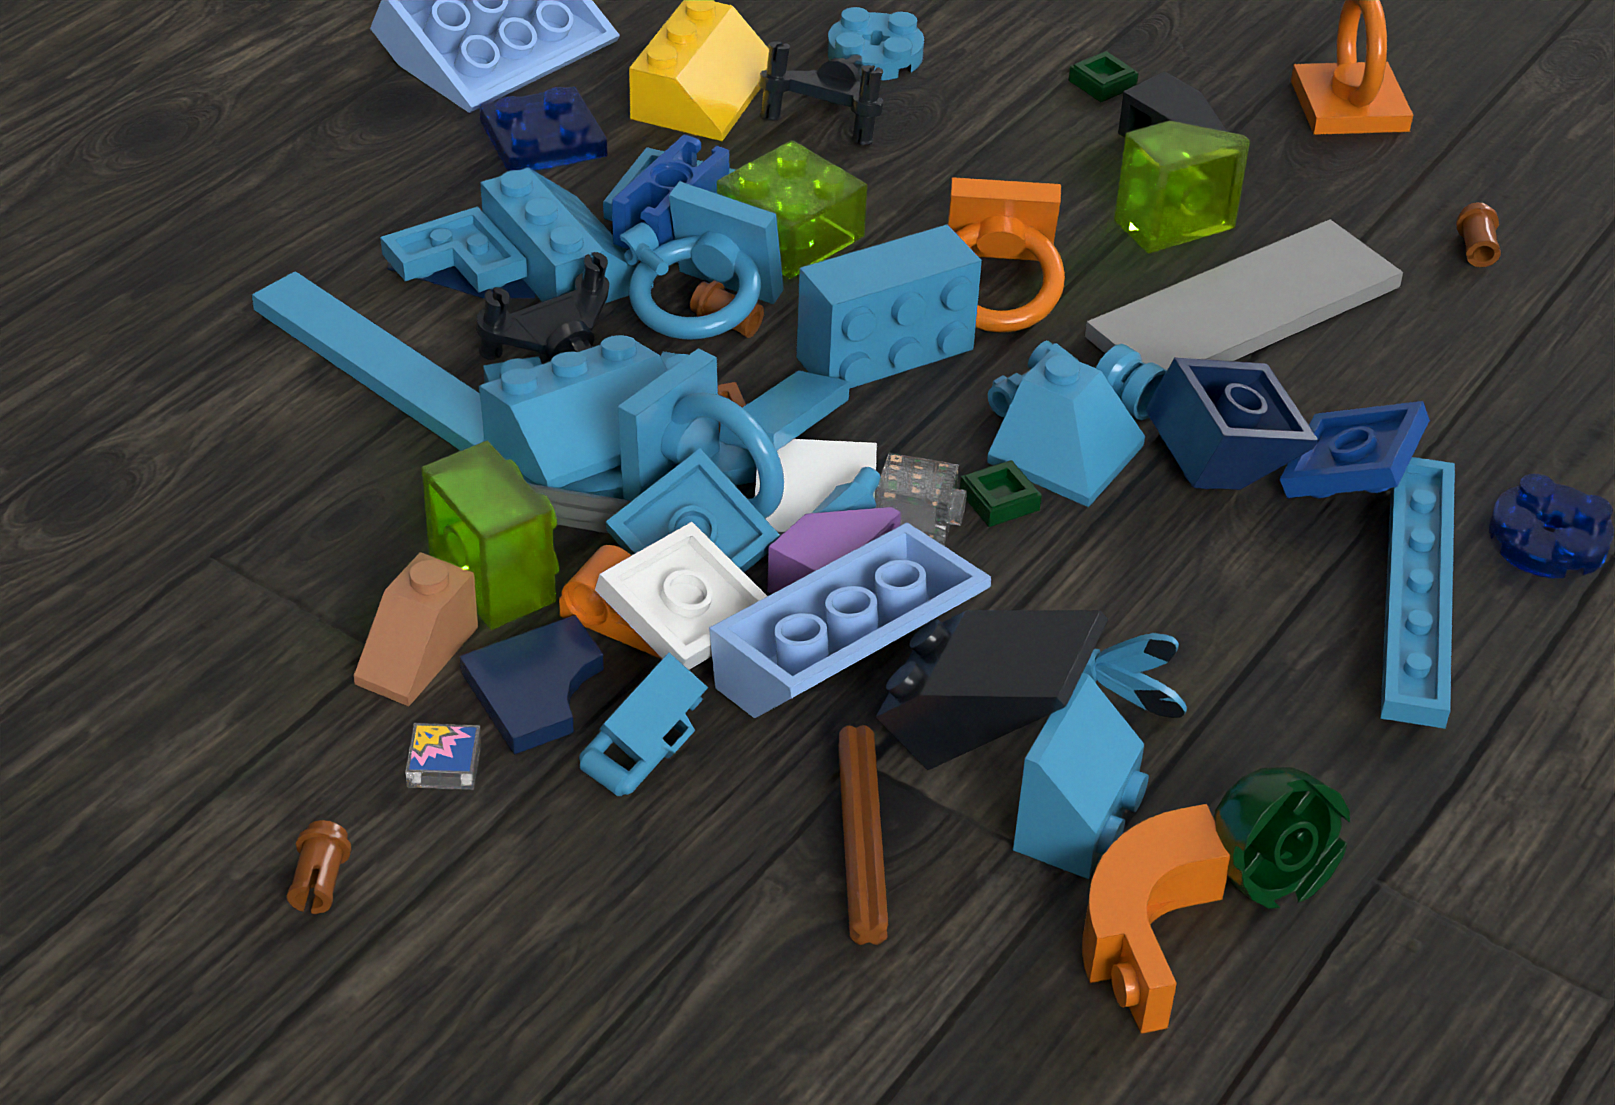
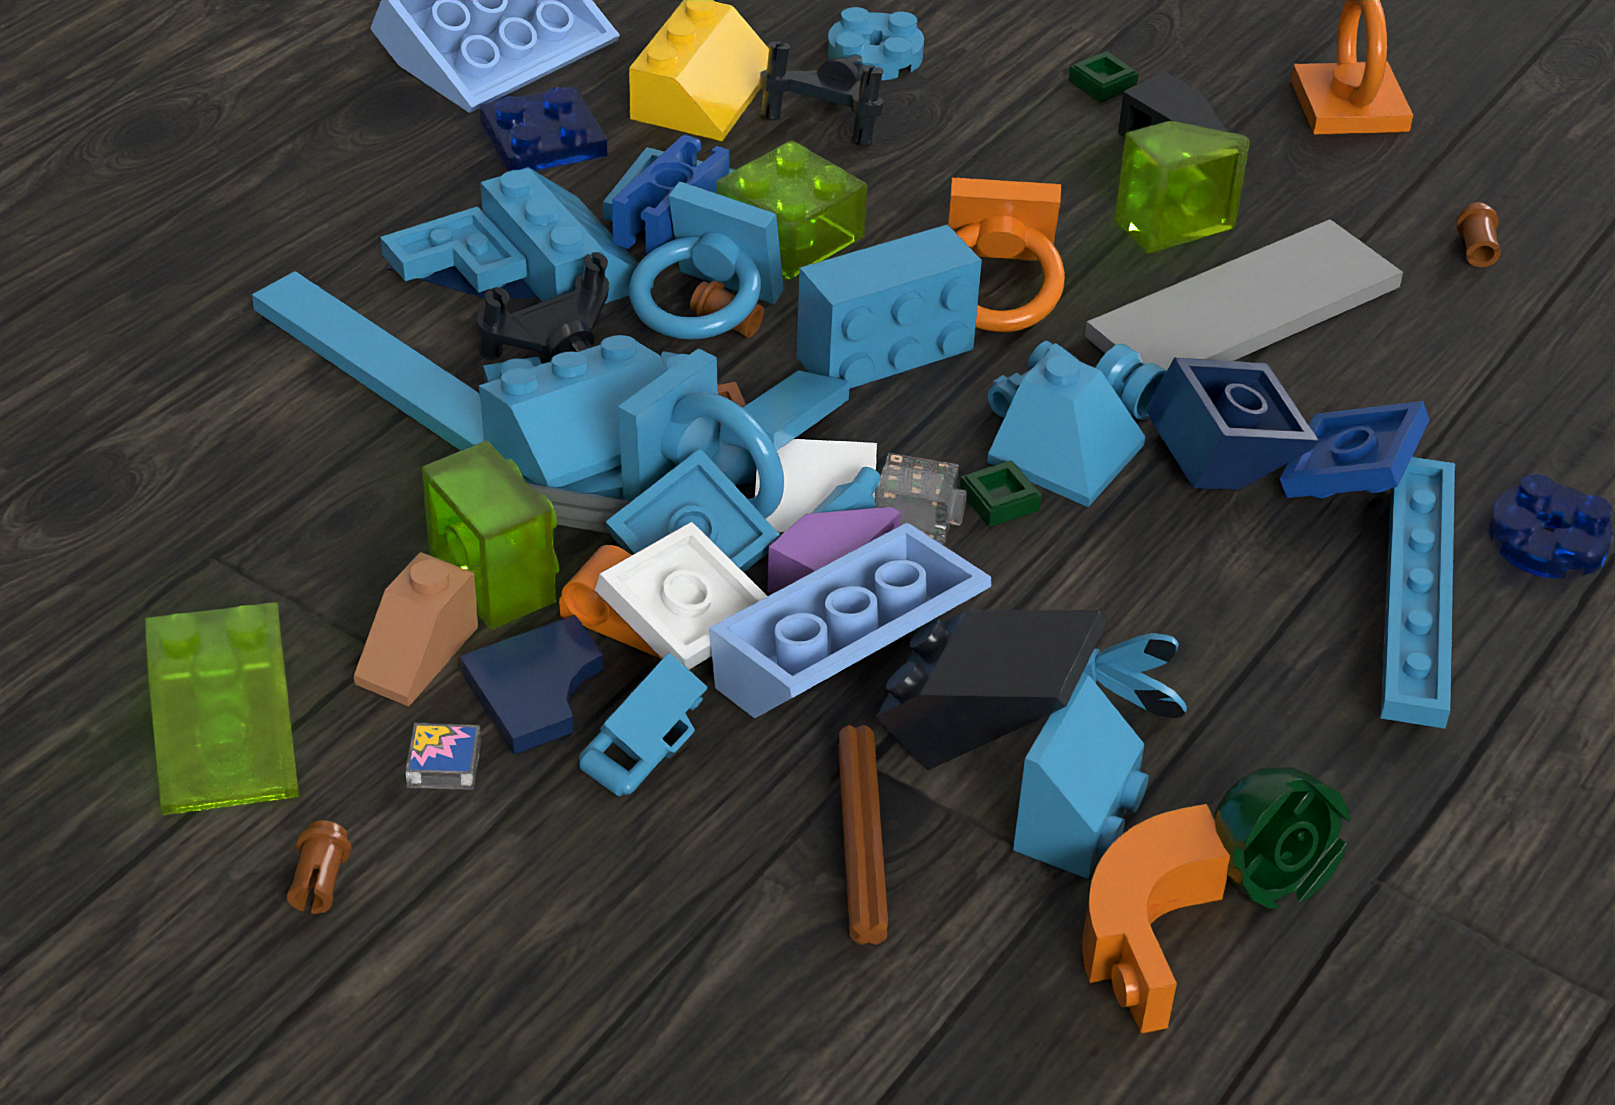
(220, 708): none -> clear neon green slope
(642, 243): dark azure hand -> none

